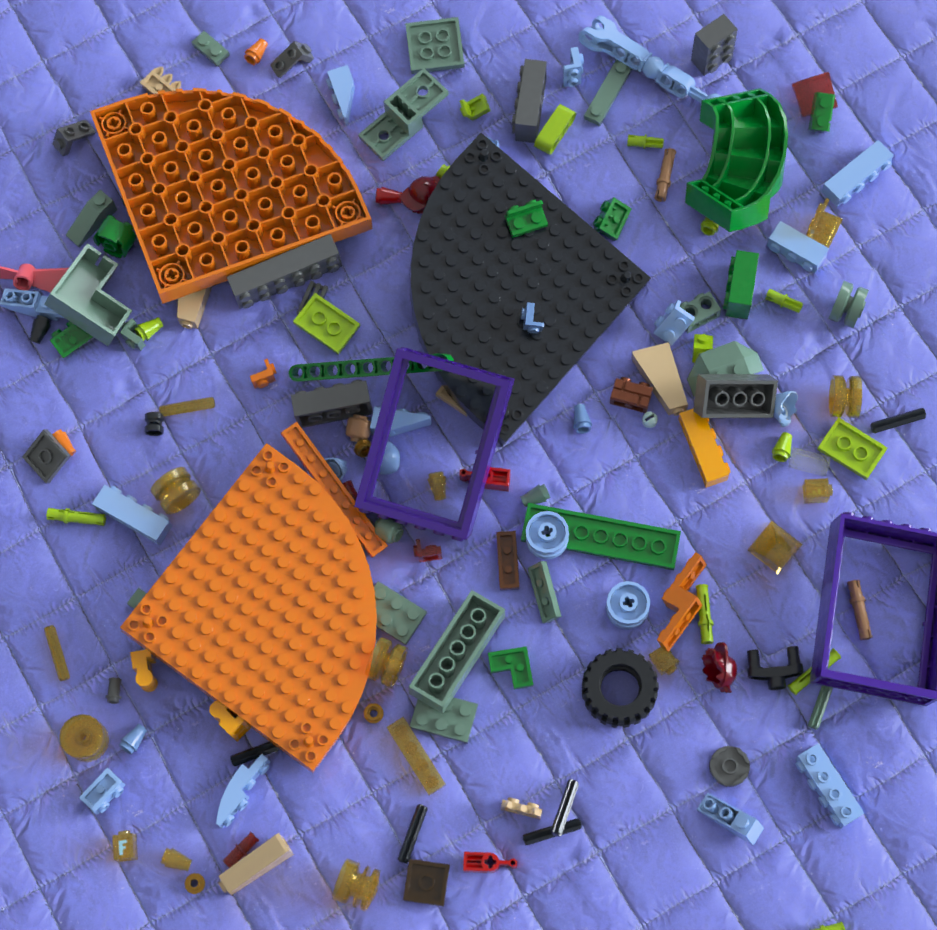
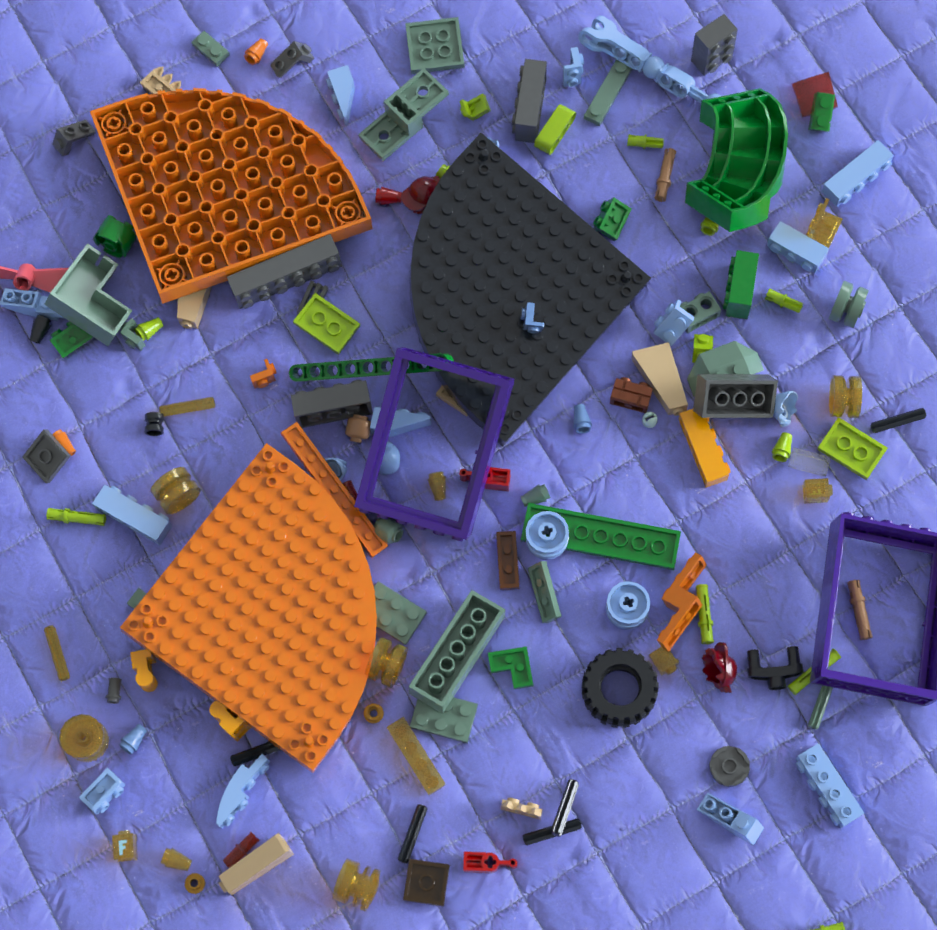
(91, 217): sand green slope -> none
(362, 448): pearl gold plate -> none
(430, 552): clear red bracket -> none
(526, 218): green bracket -> none
(775, 547): clear yellow slope -> none

